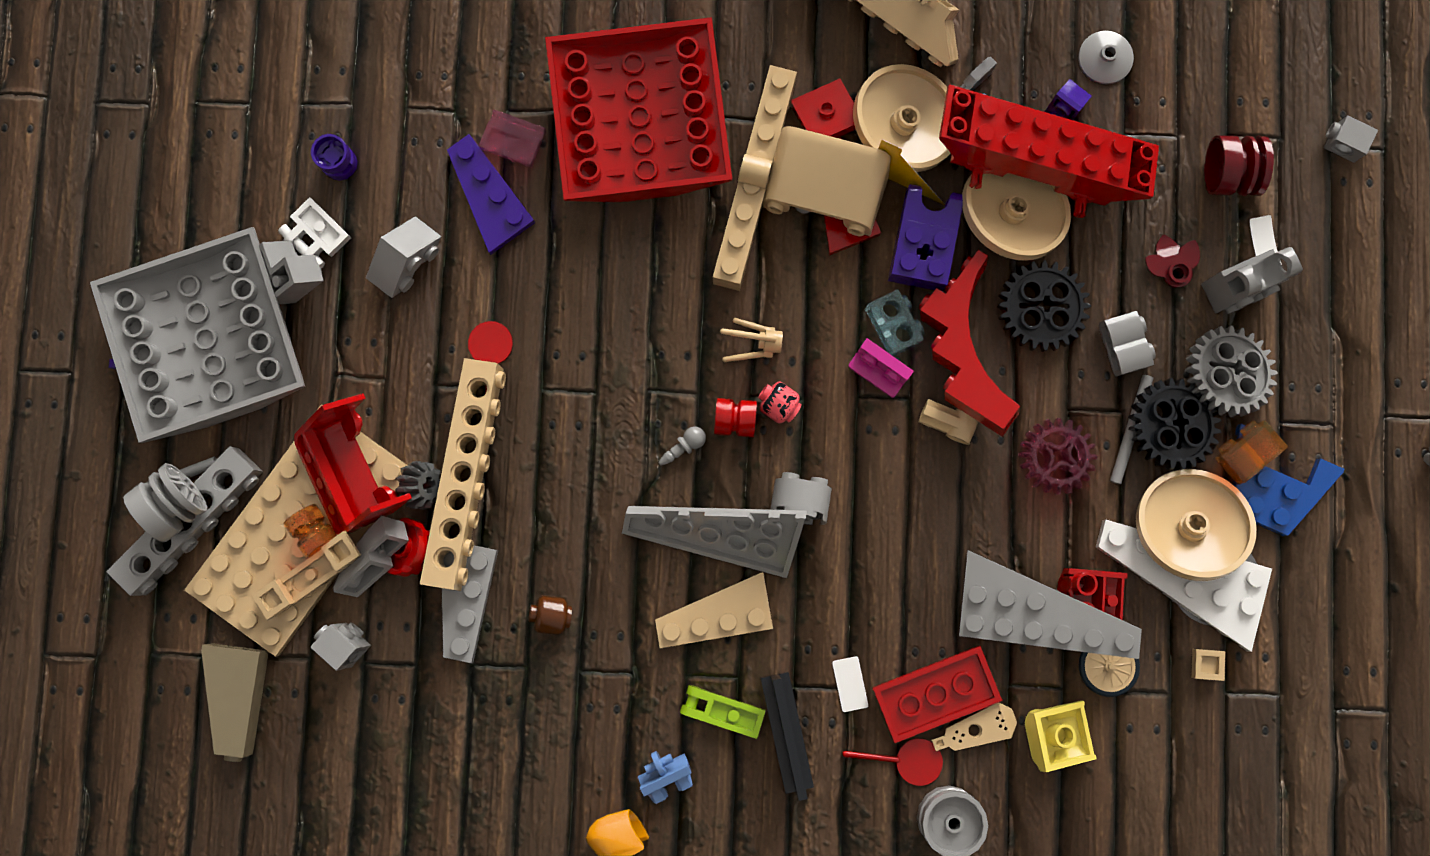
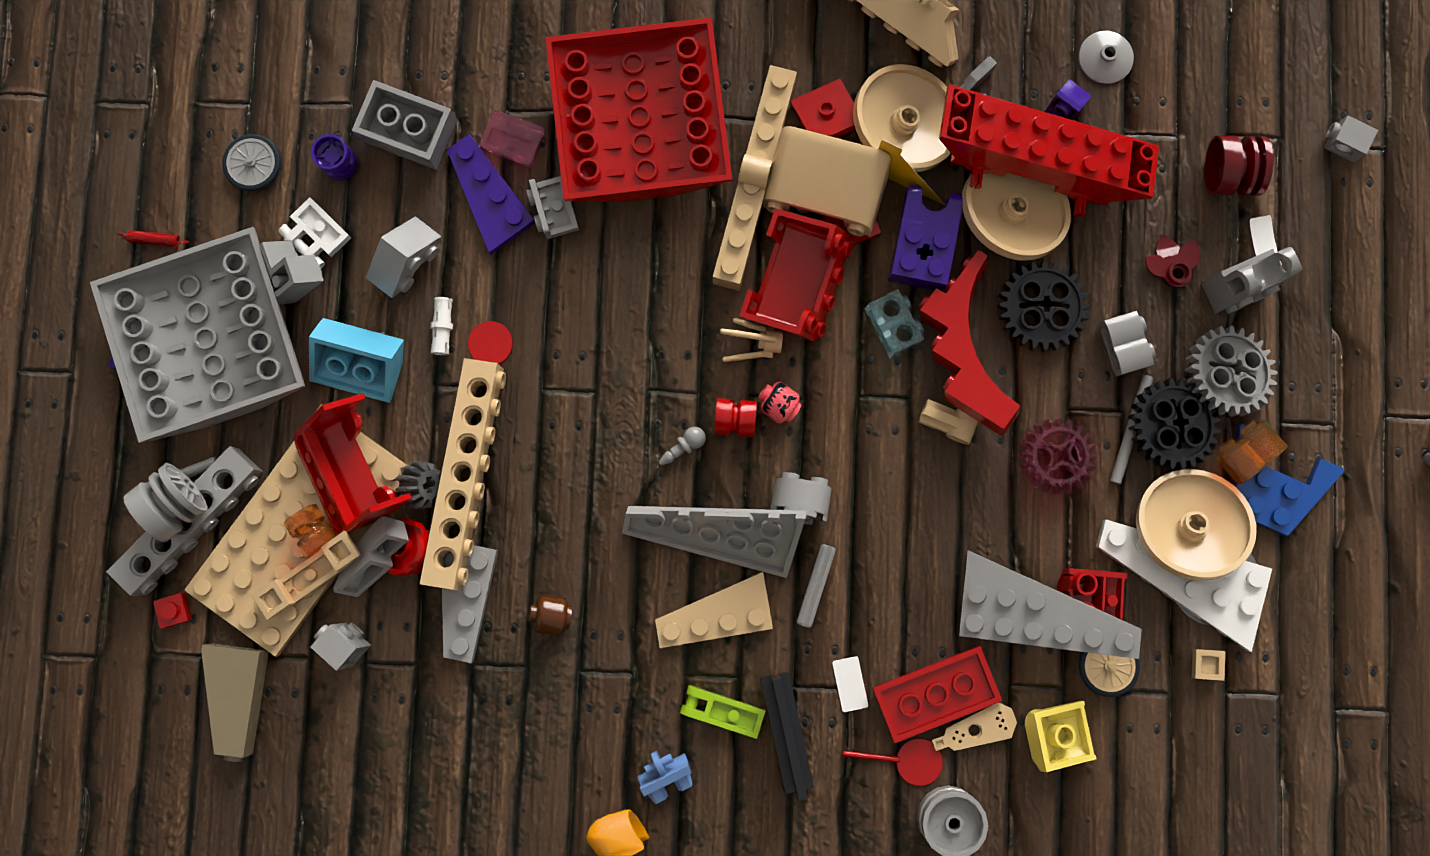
(152, 238): none -> red piece
(172, 610): none -> red plate
(251, 162): none -> light grey wheel
(355, 359): none -> medium azure slope
(404, 124): none -> light grey brick
(441, 326): none -> white pin
(555, 215): none -> light grey bracket
(799, 276): none -> red windscreen
(816, 585): none -> light grey axle
(880, 368): dark pink bracket -> none

